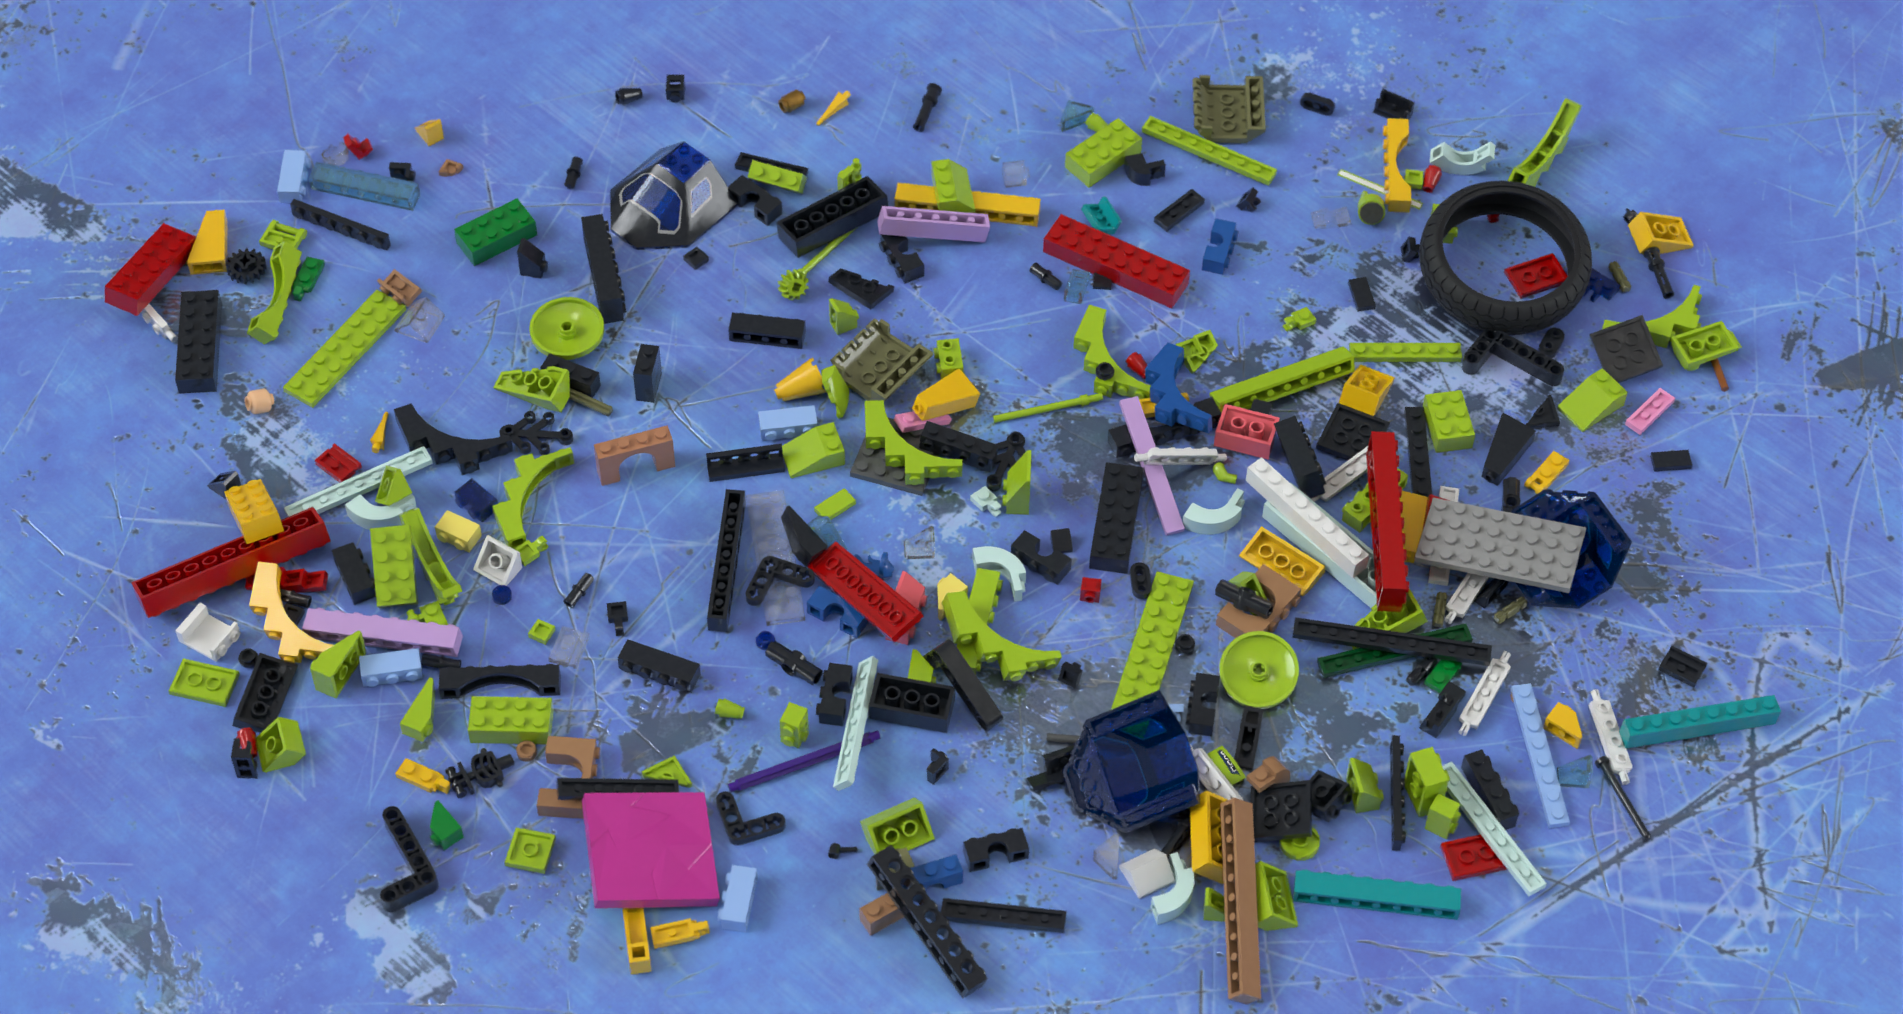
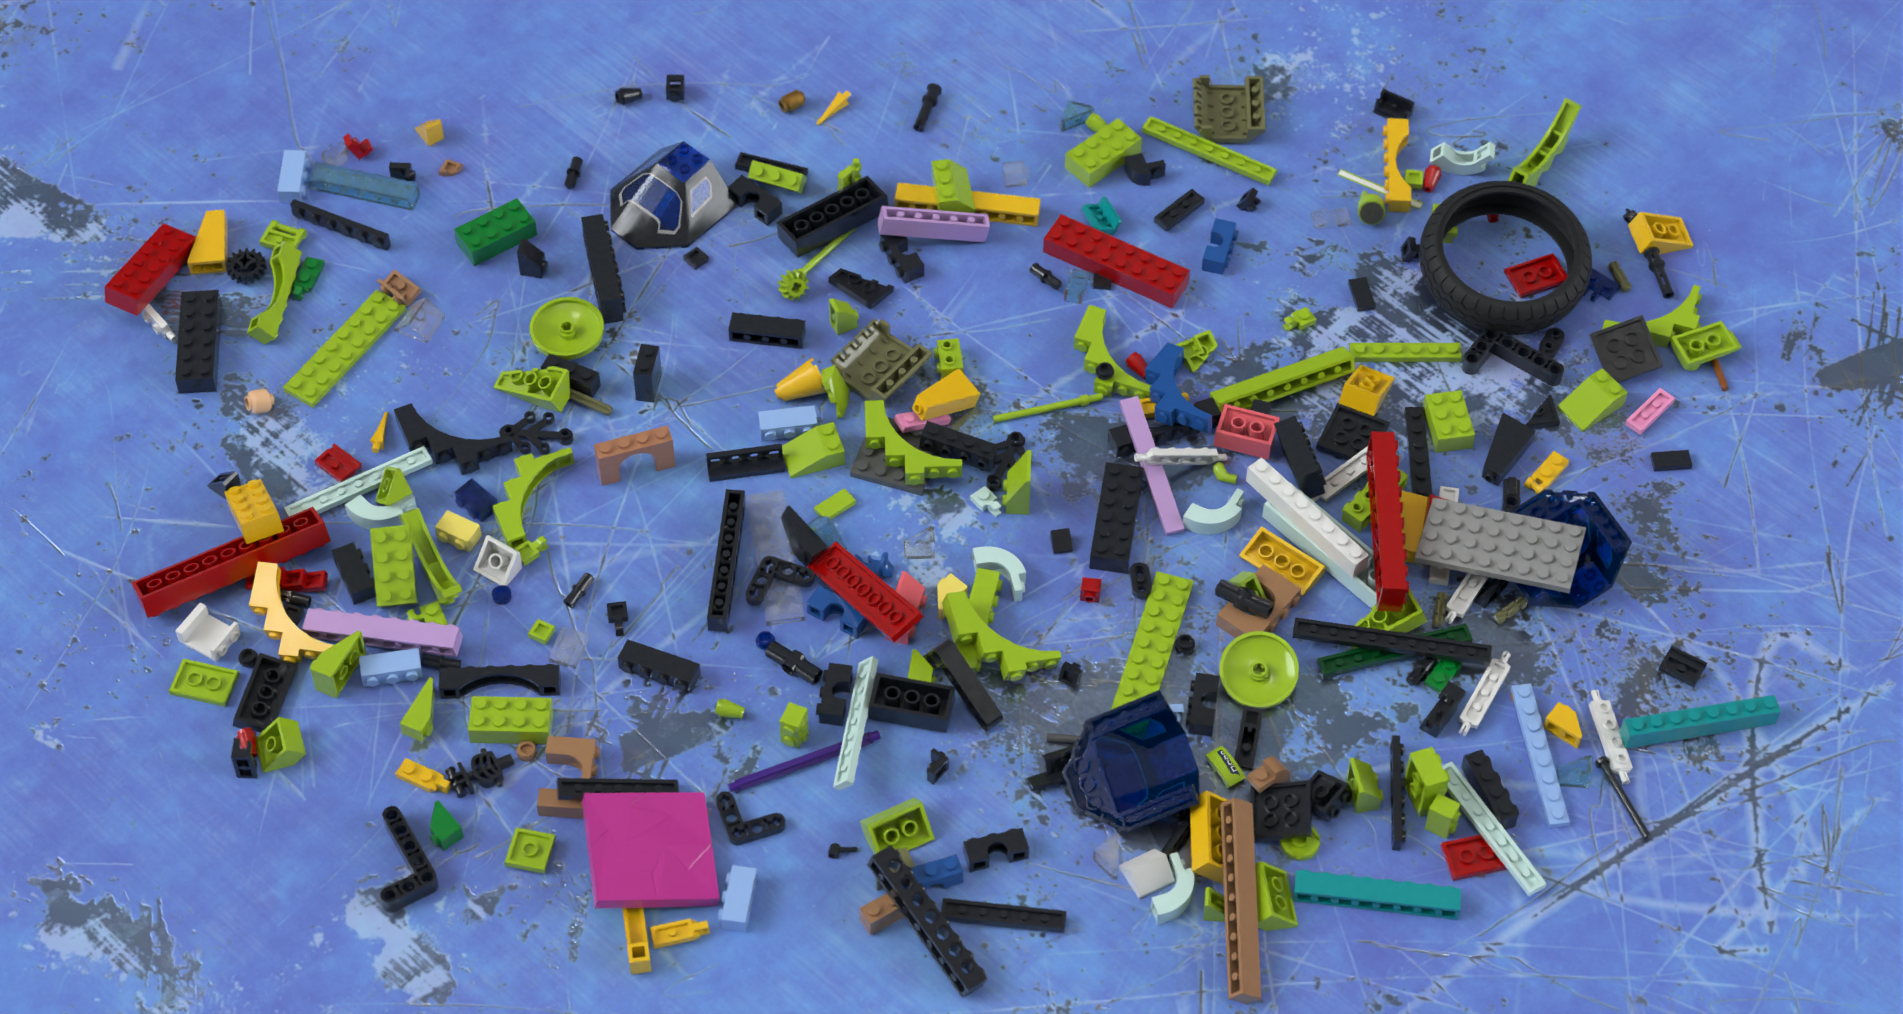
(670, 770): lime tile -> none
(1052, 567): black arch -> none
(1212, 777): white plate -> none
(1317, 104): black plate -> none

